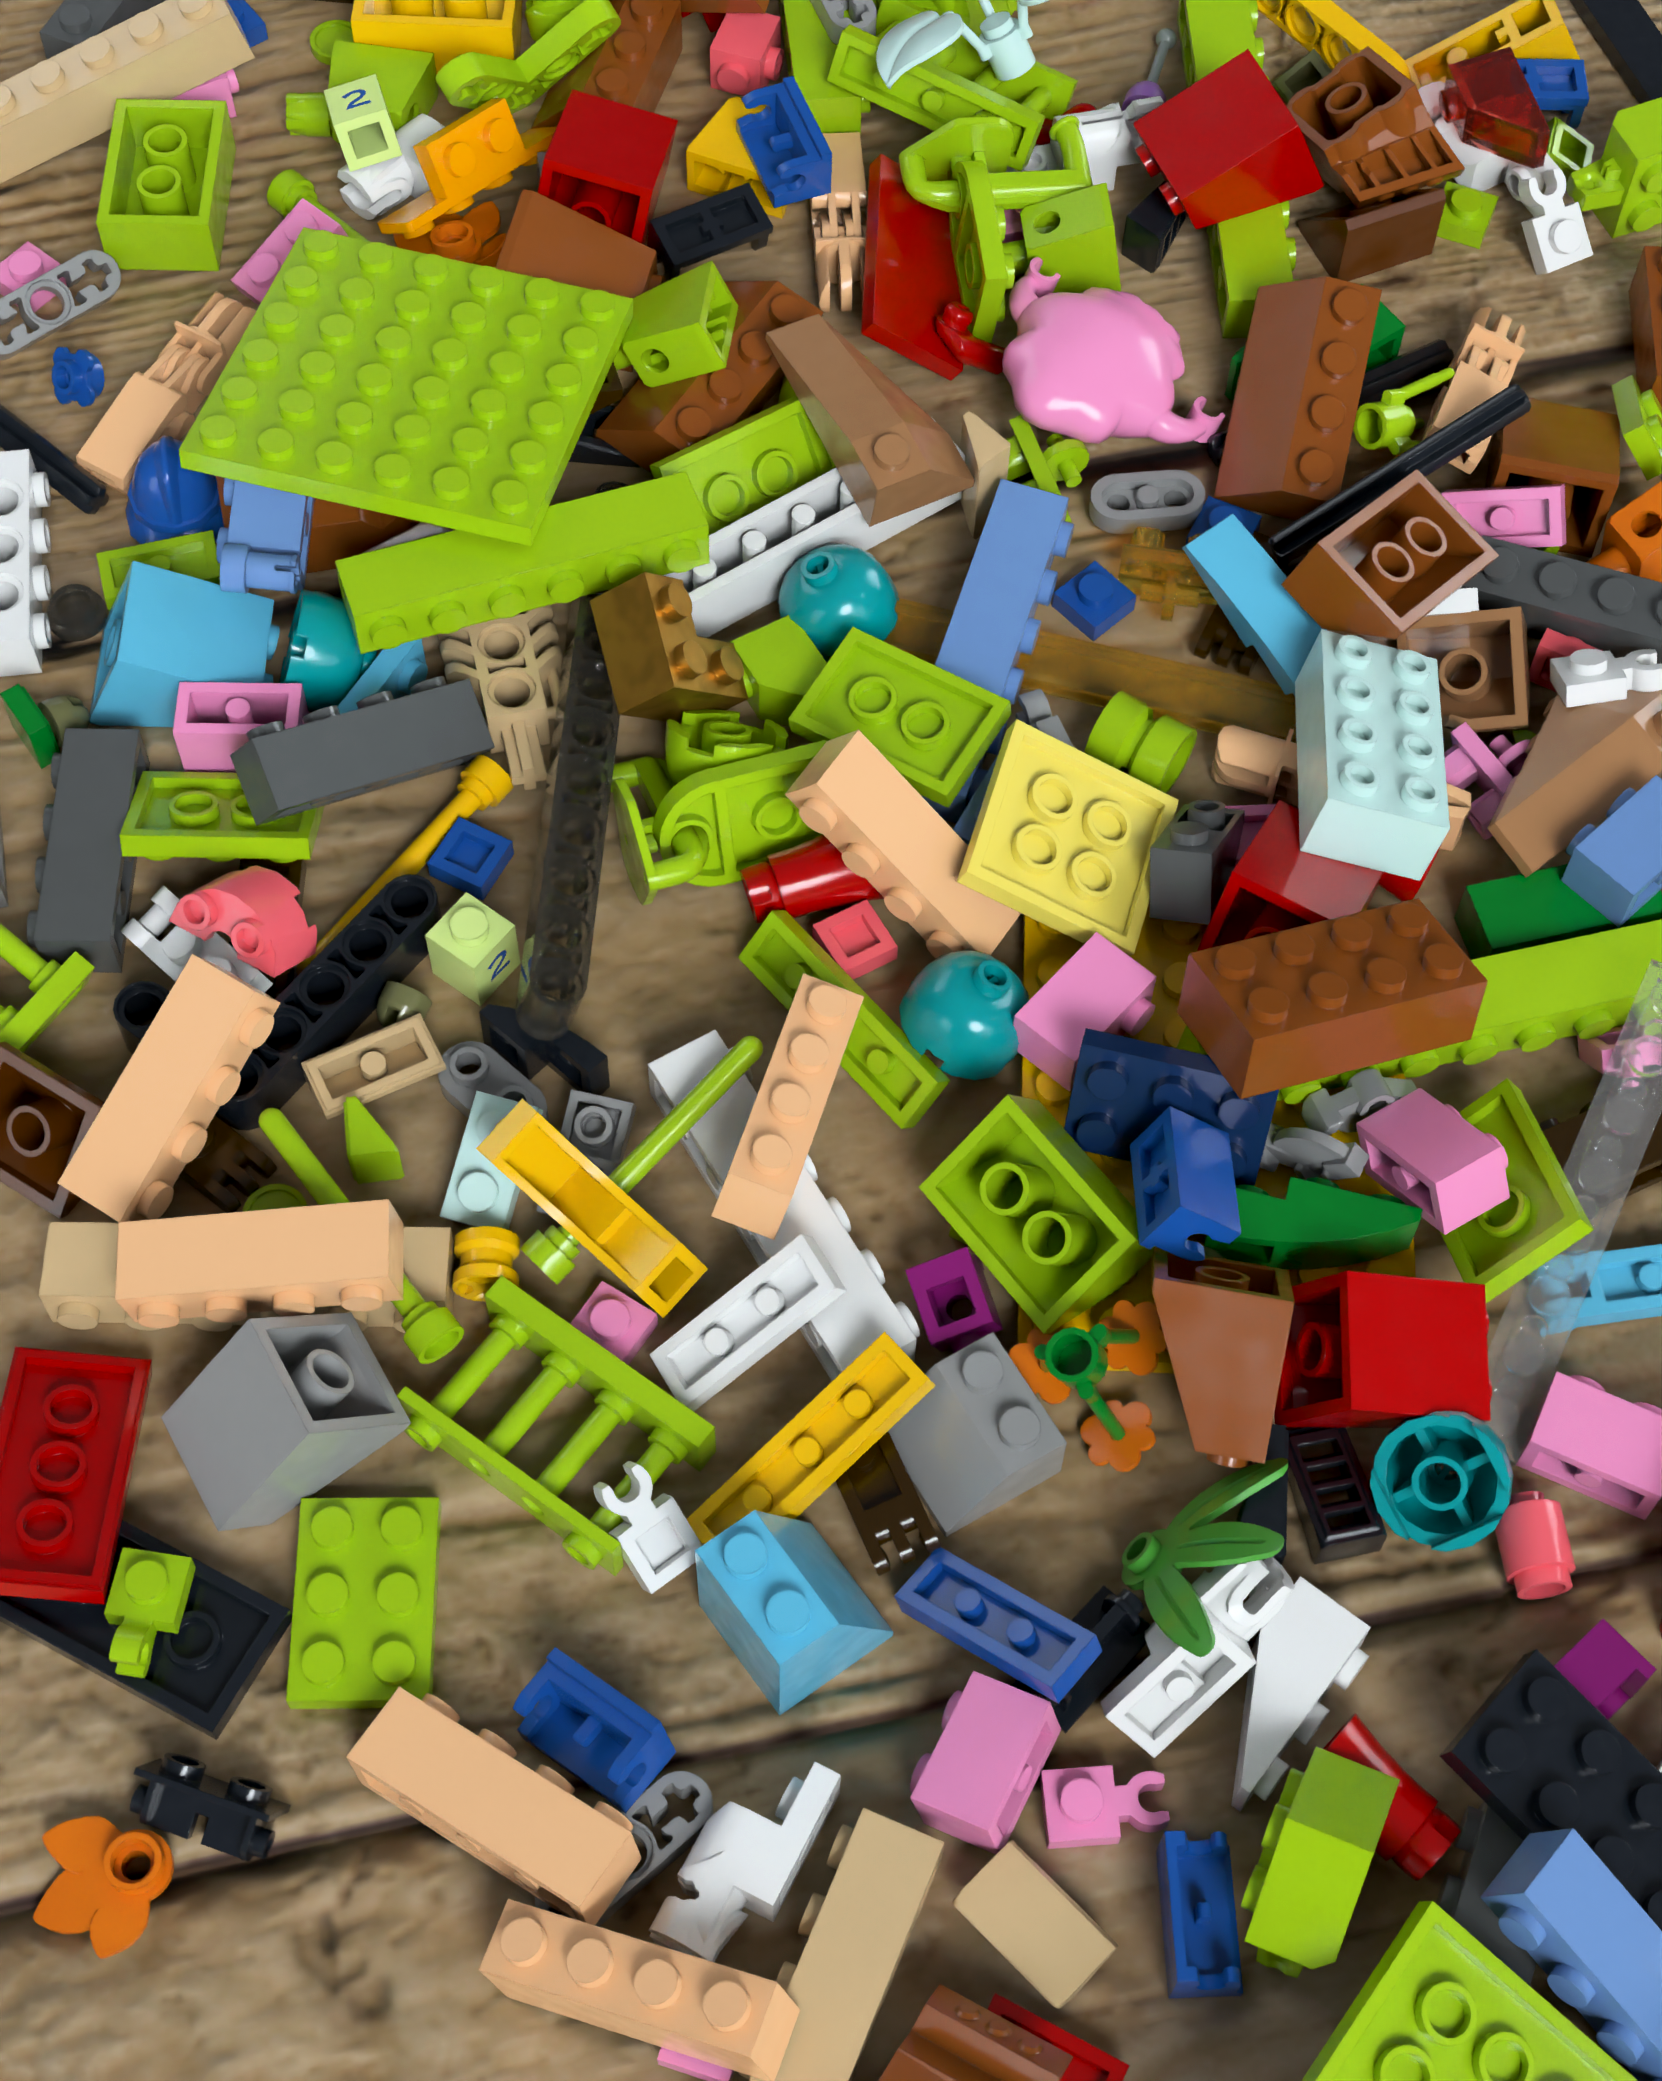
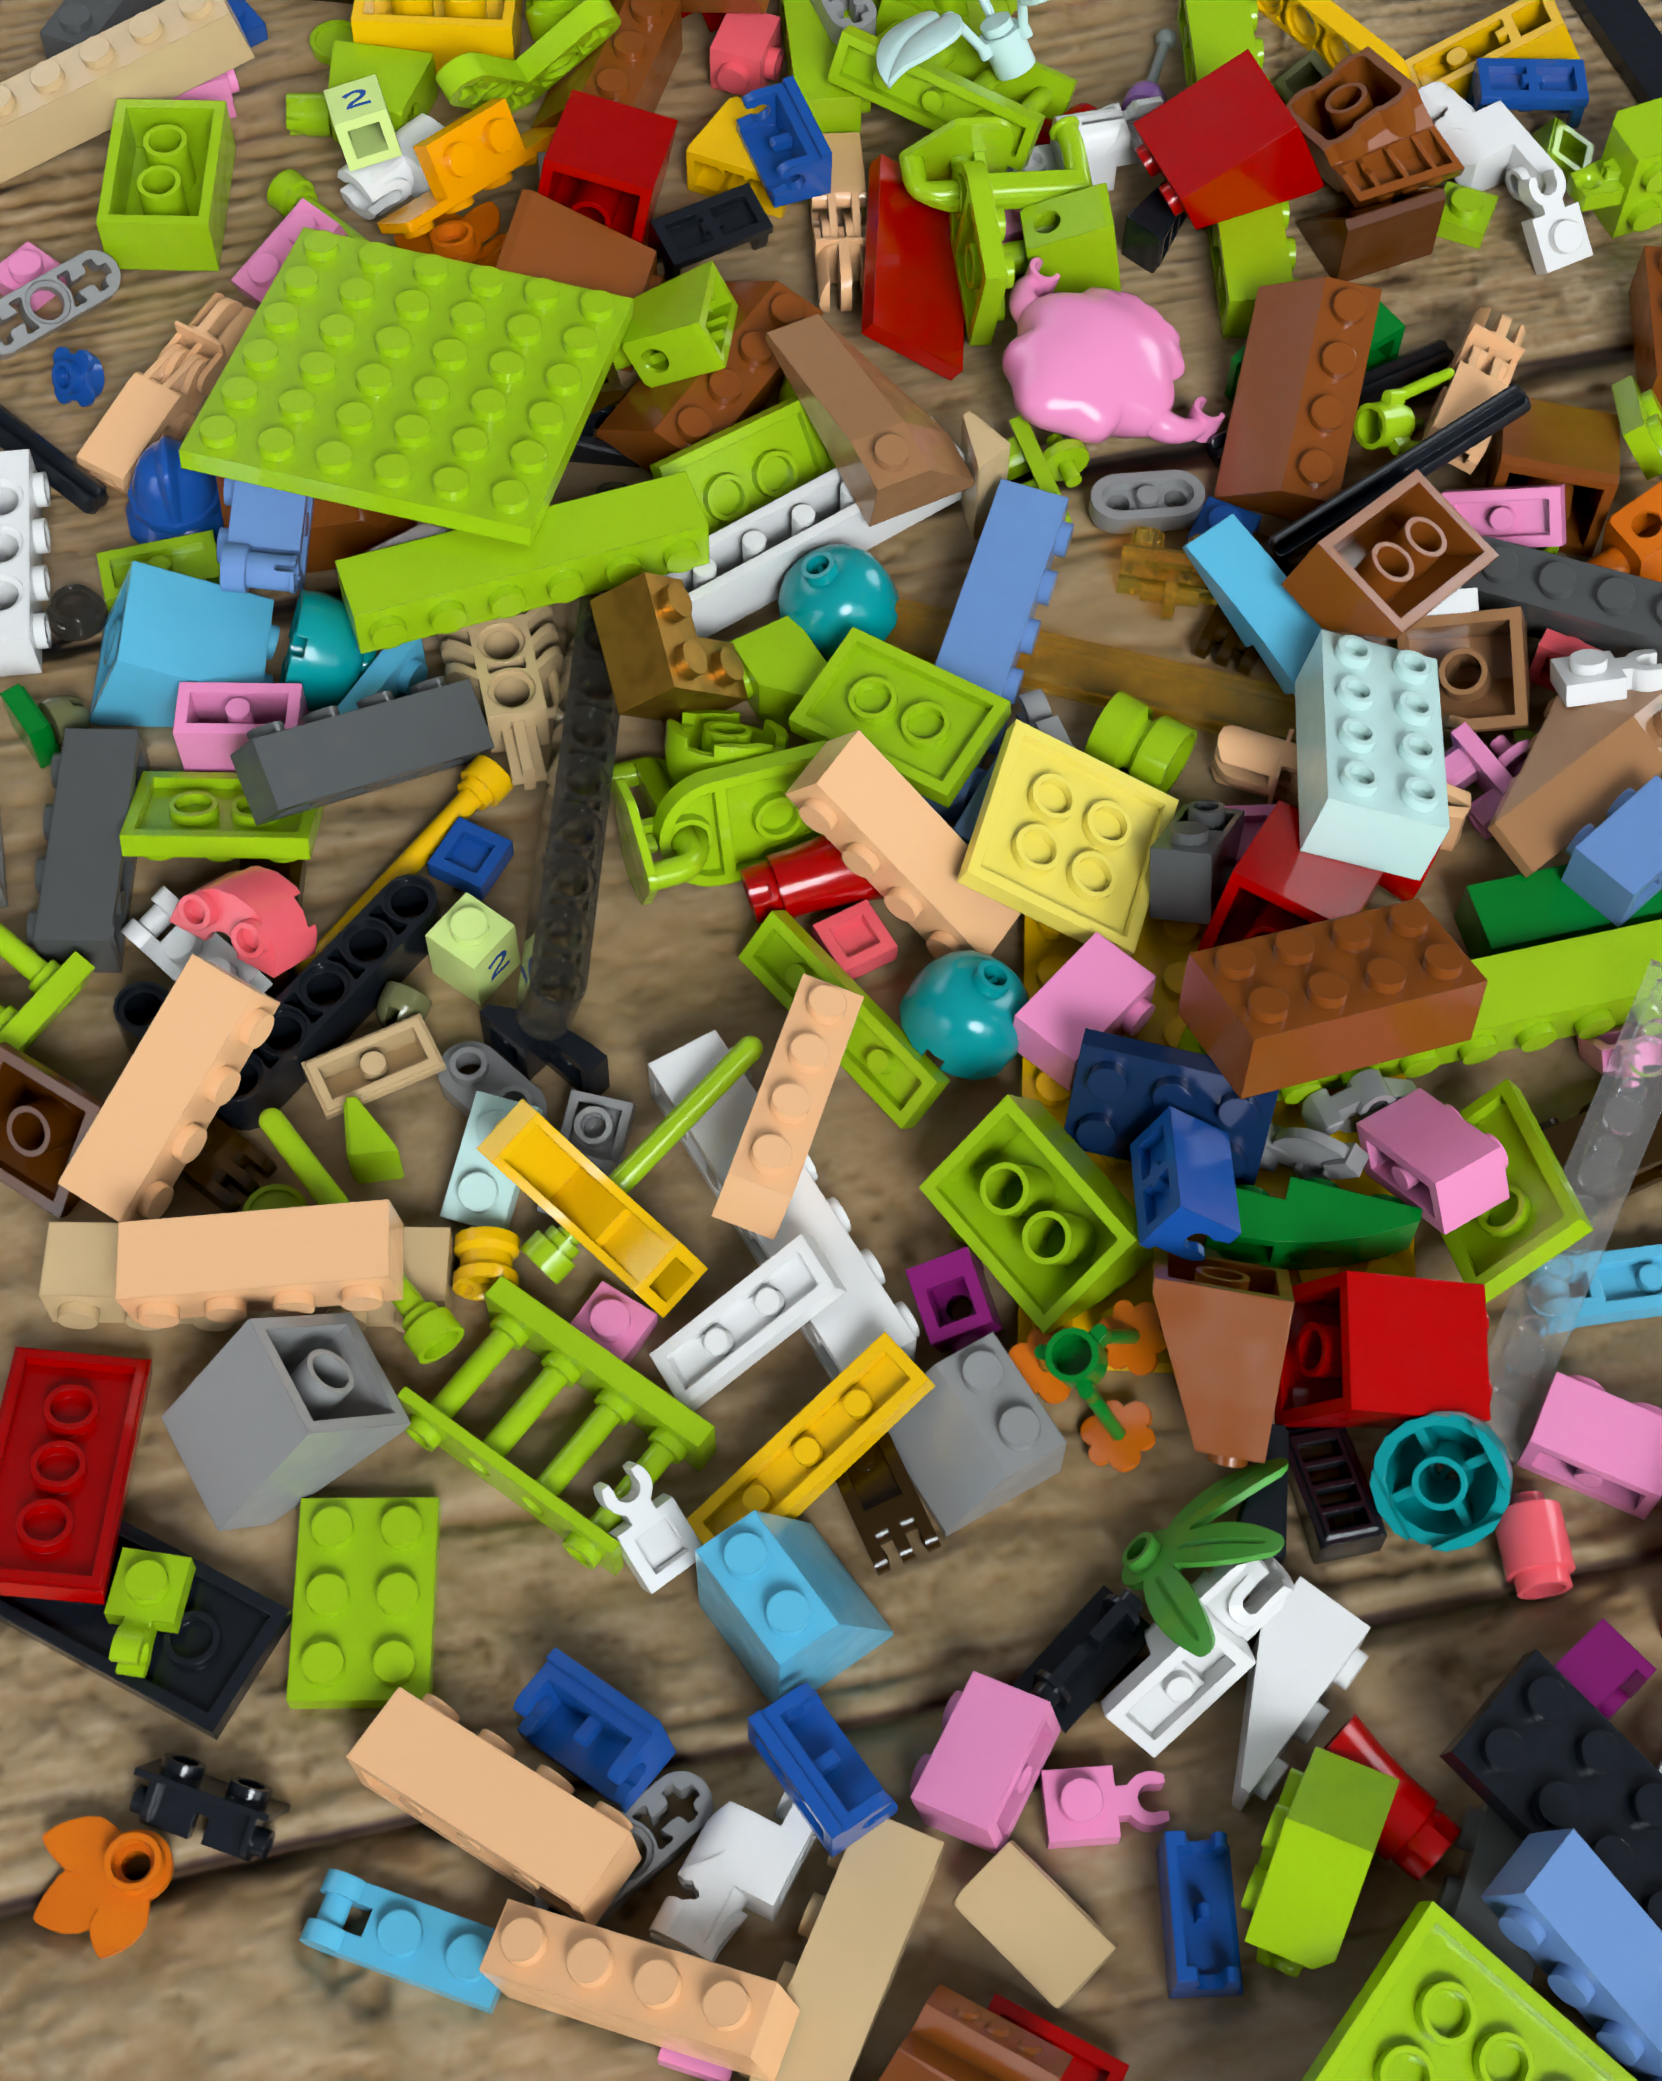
(404, 1940): none -> medium azure plate
(819, 1769): none -> blue hinge
(963, 344): red arm -> none
(999, 1624): blue plate -> none
(1094, 600): blue plate -> none
(1495, 108): clear red slope -> none

